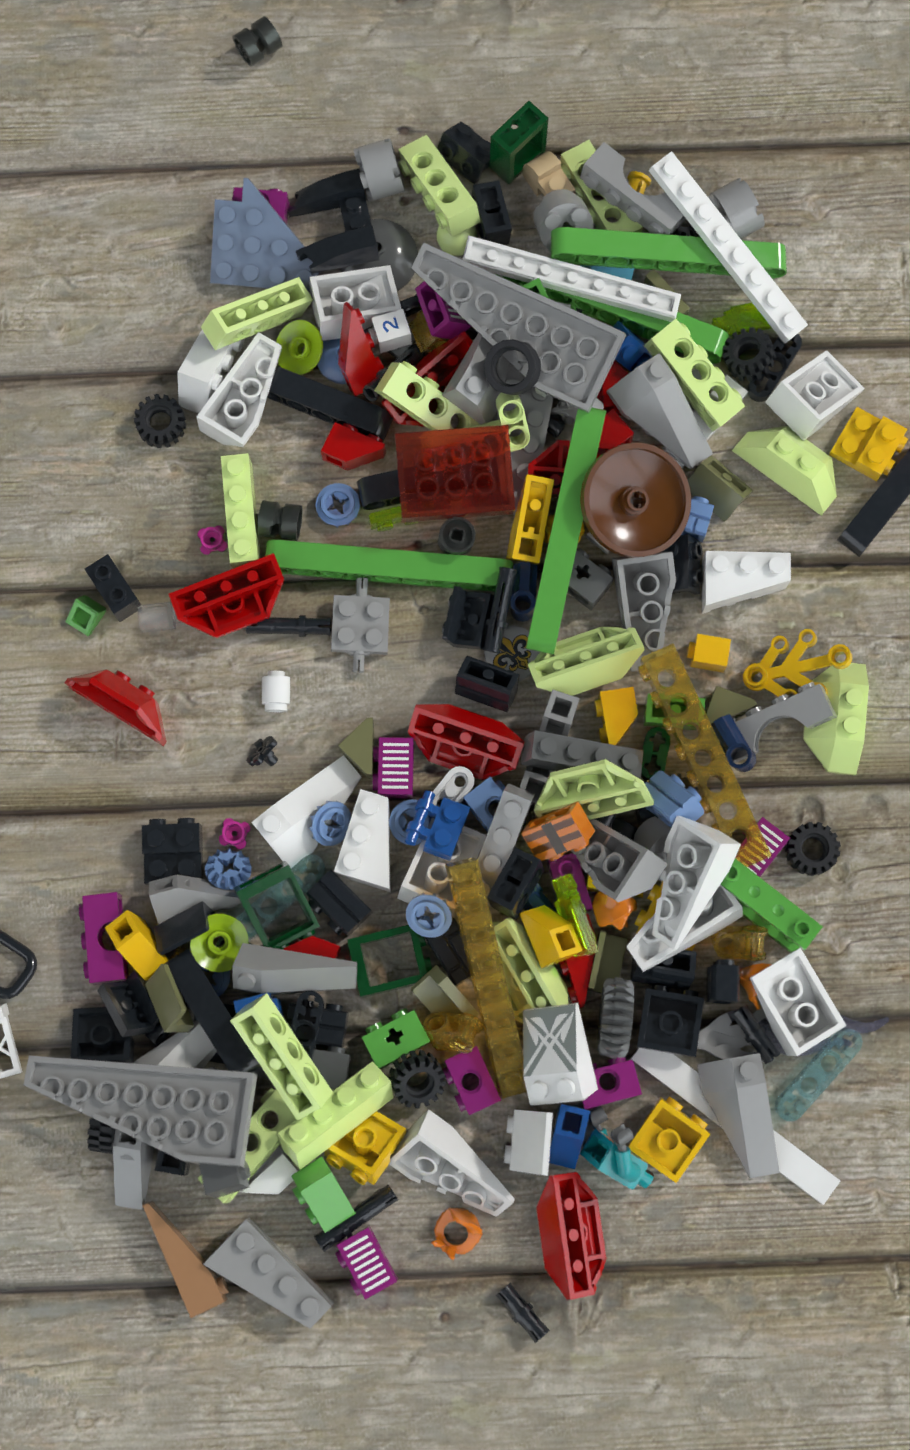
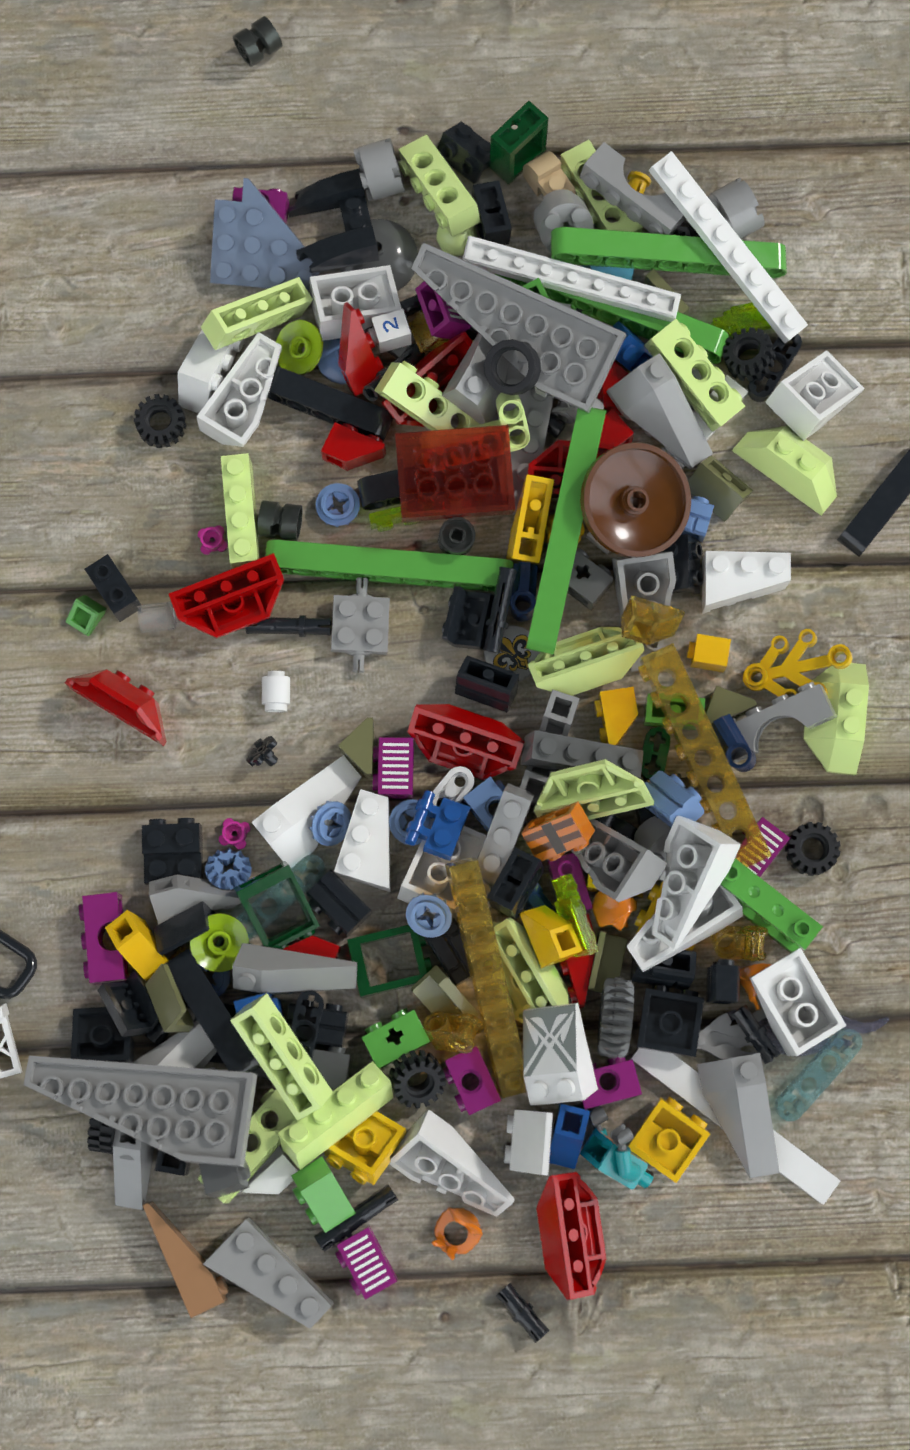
(649, 621): none -> clear yellow slope
(869, 444): yellow plate -> none

